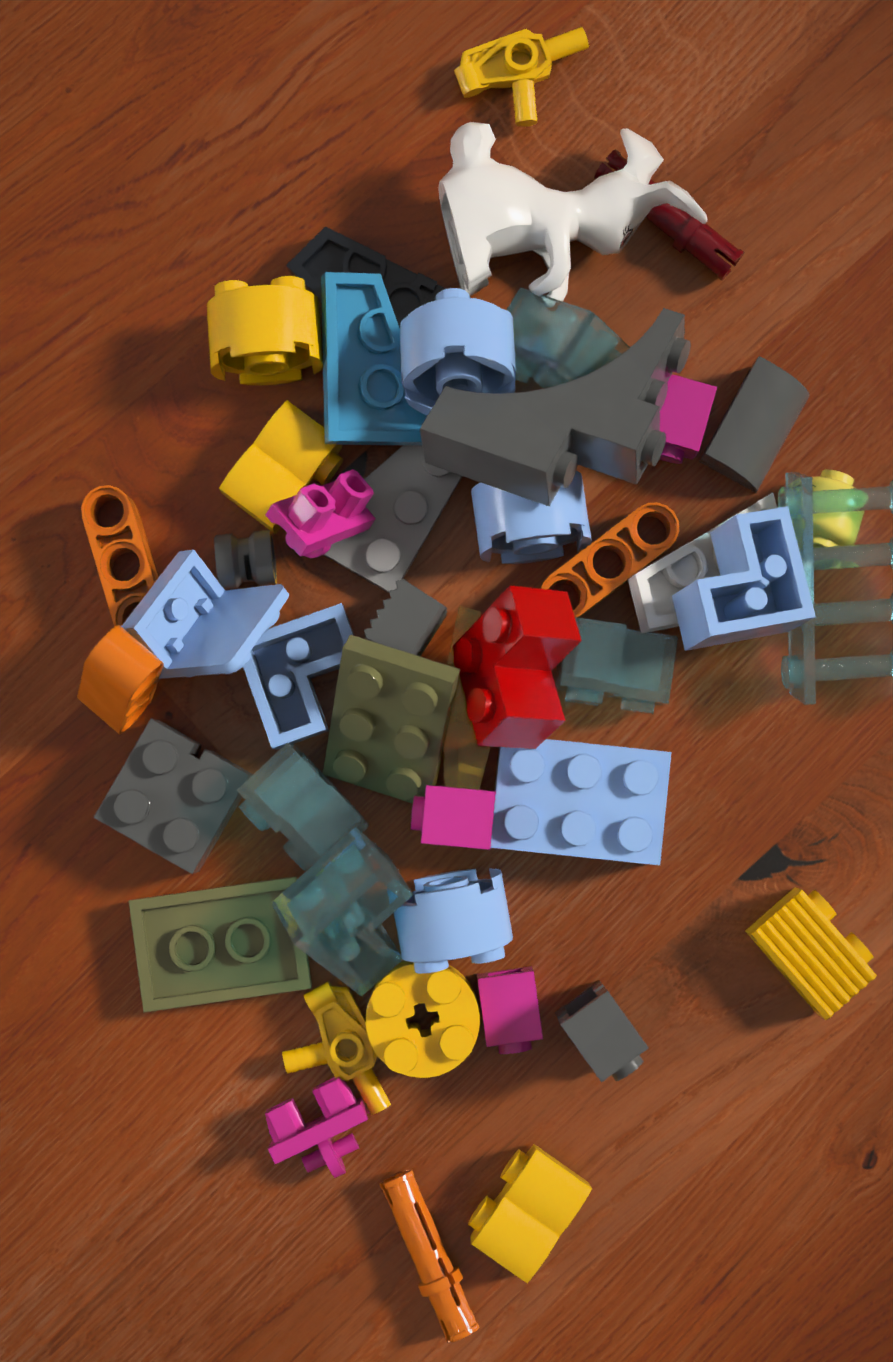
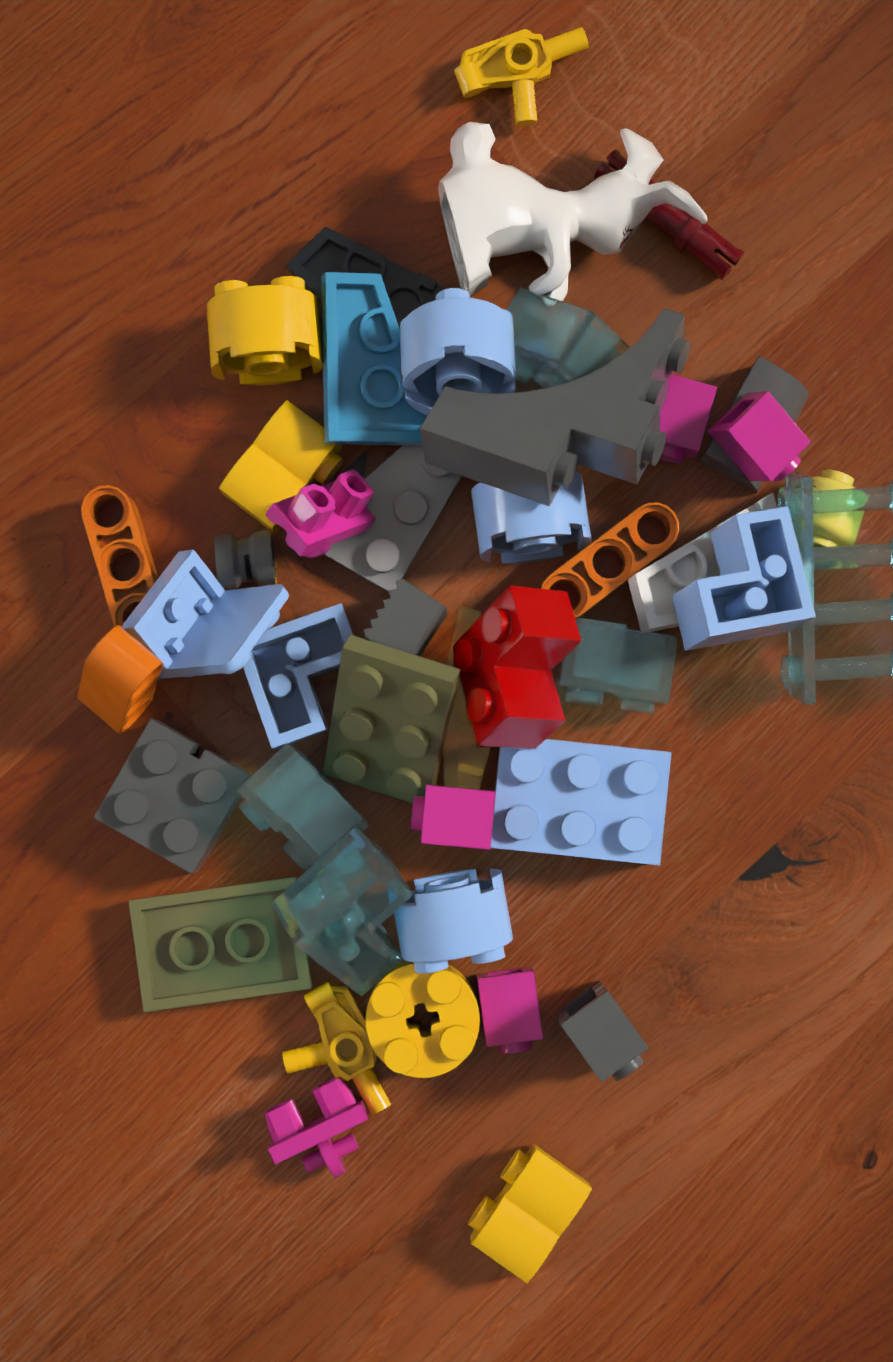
(438, 1277): orange pin -> none
(760, 437): none -> dark pink brick
(812, 951): yellow brick -> none

